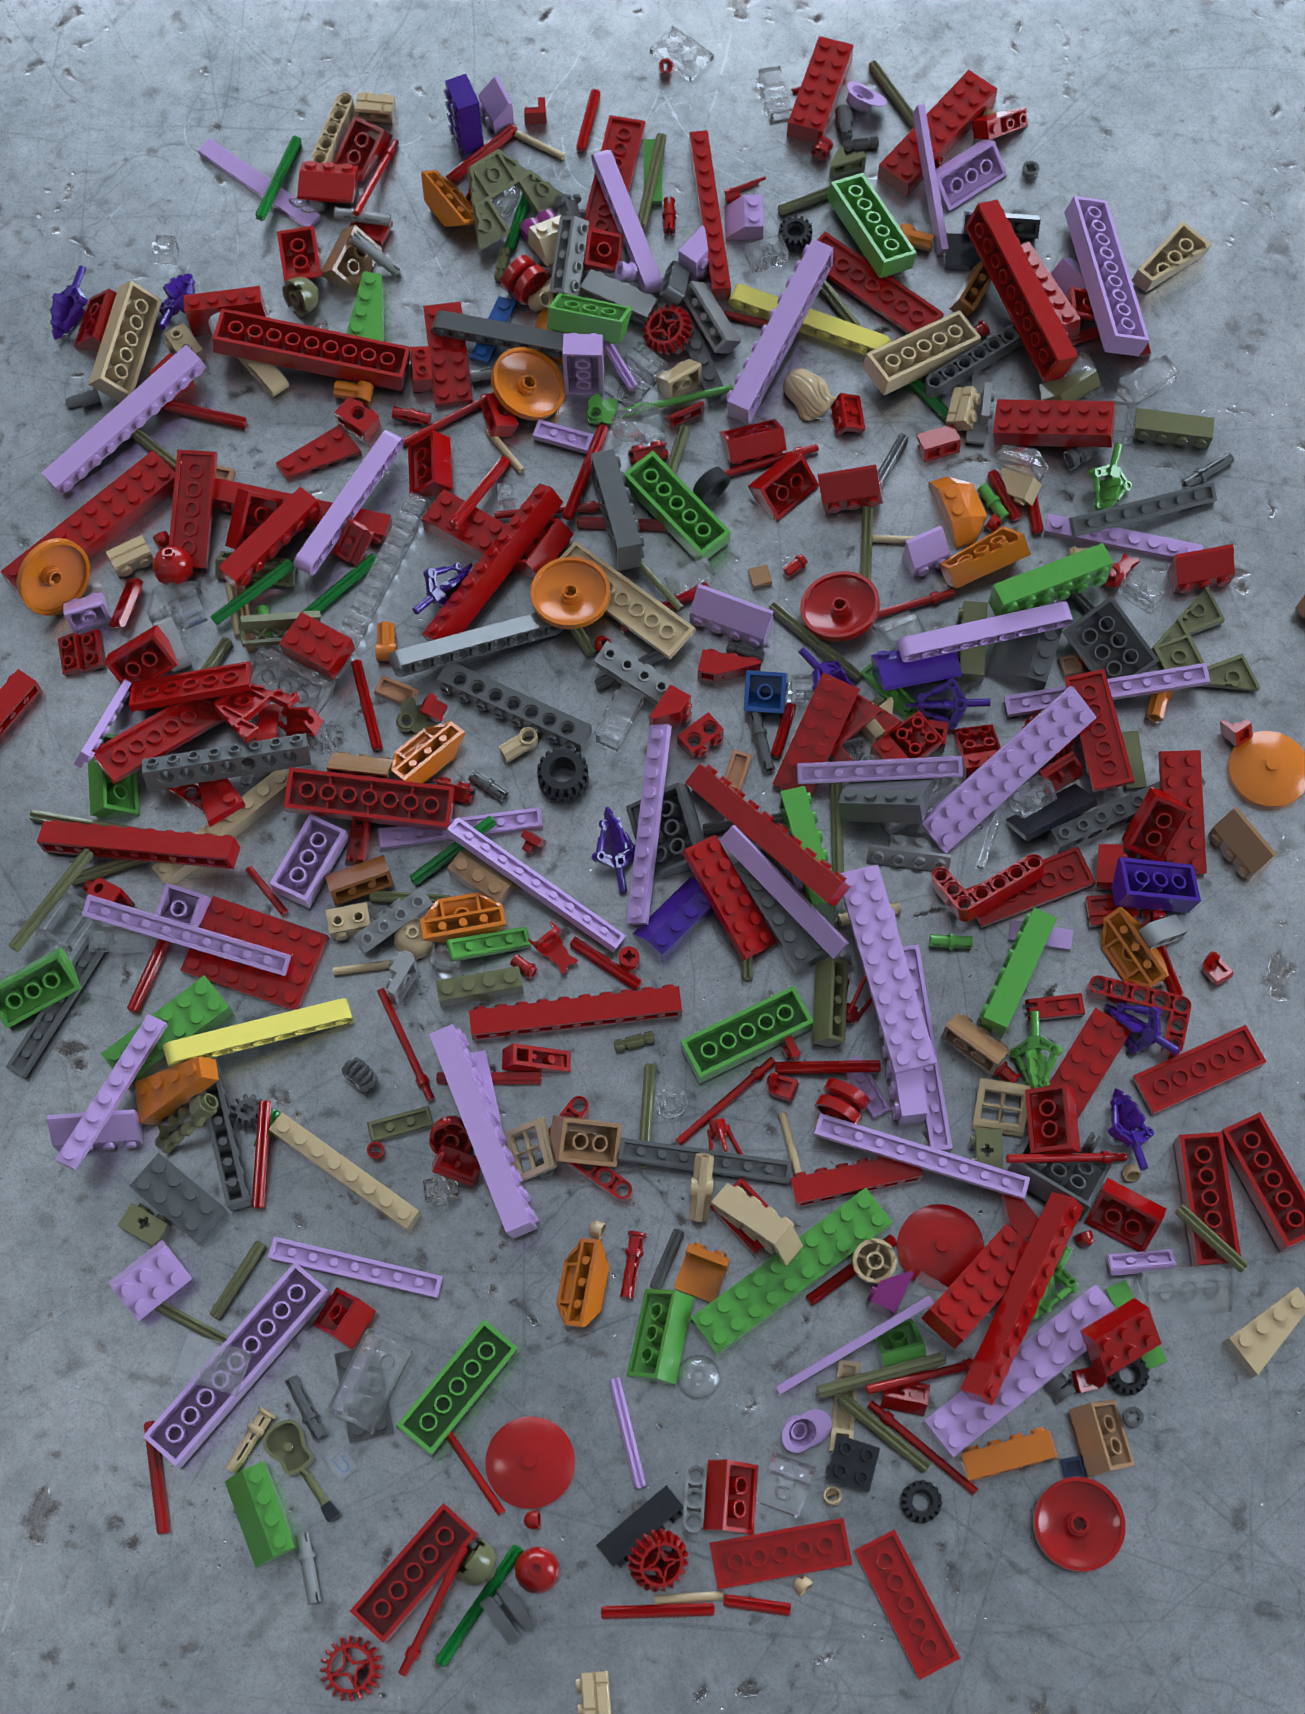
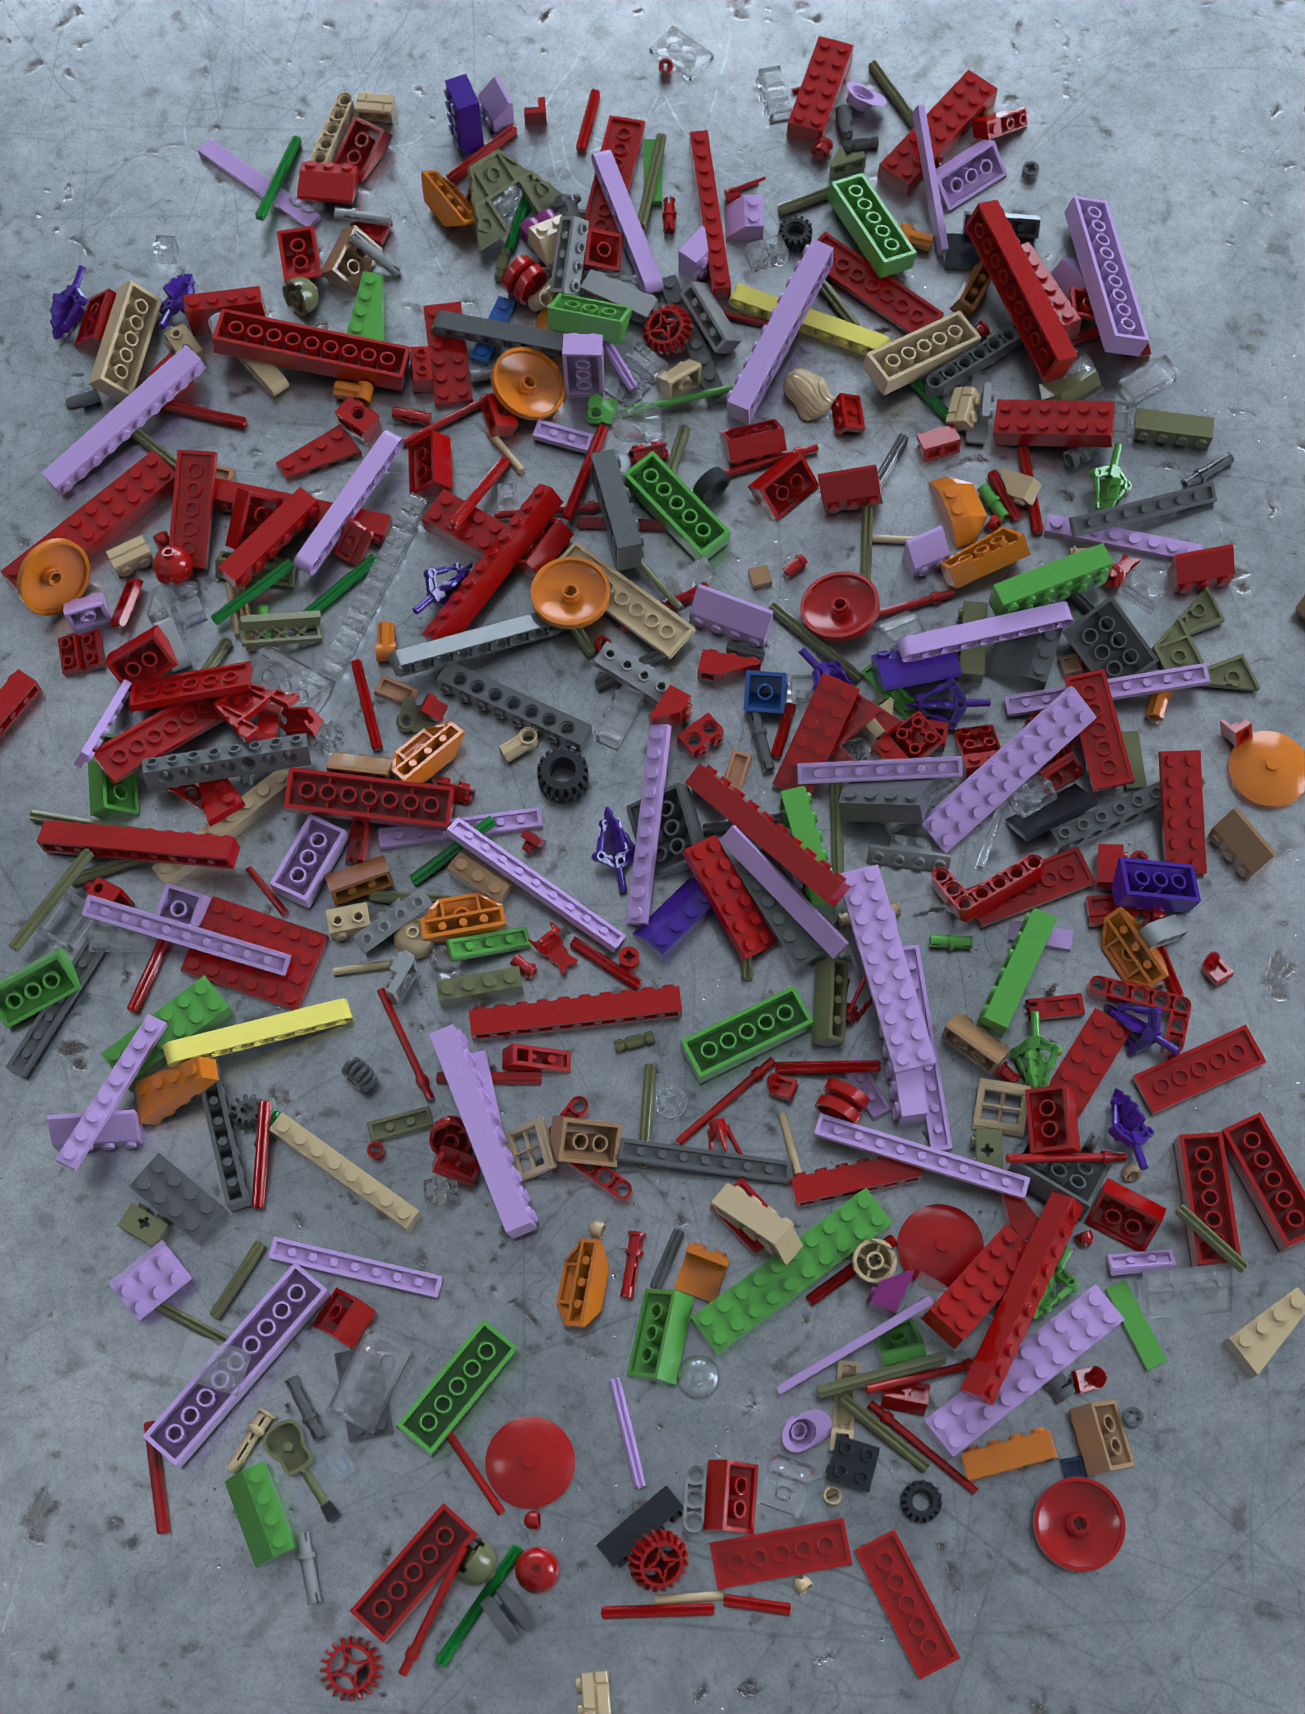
(201, 1108): olive sword -> none
(317, 646): red brick -> none
(388, 155): red bar -> none
(488, 785): dark grey pin -> none
(540, 145): tan bar -> none
(626, 271): lavender wheel -> none
(675, 282): dark grey beam -> none
(685, 414): red slope -> none
(701, 1187): tan piece -> none
(790, 1049): red plate -> none
(1021, 460): clear slope -> none
(1121, 1337): red brick -> none
(1134, 1387): black tyre -> none
(1156, 825): red slope -> none
(1173, 255): tan wedge -> none

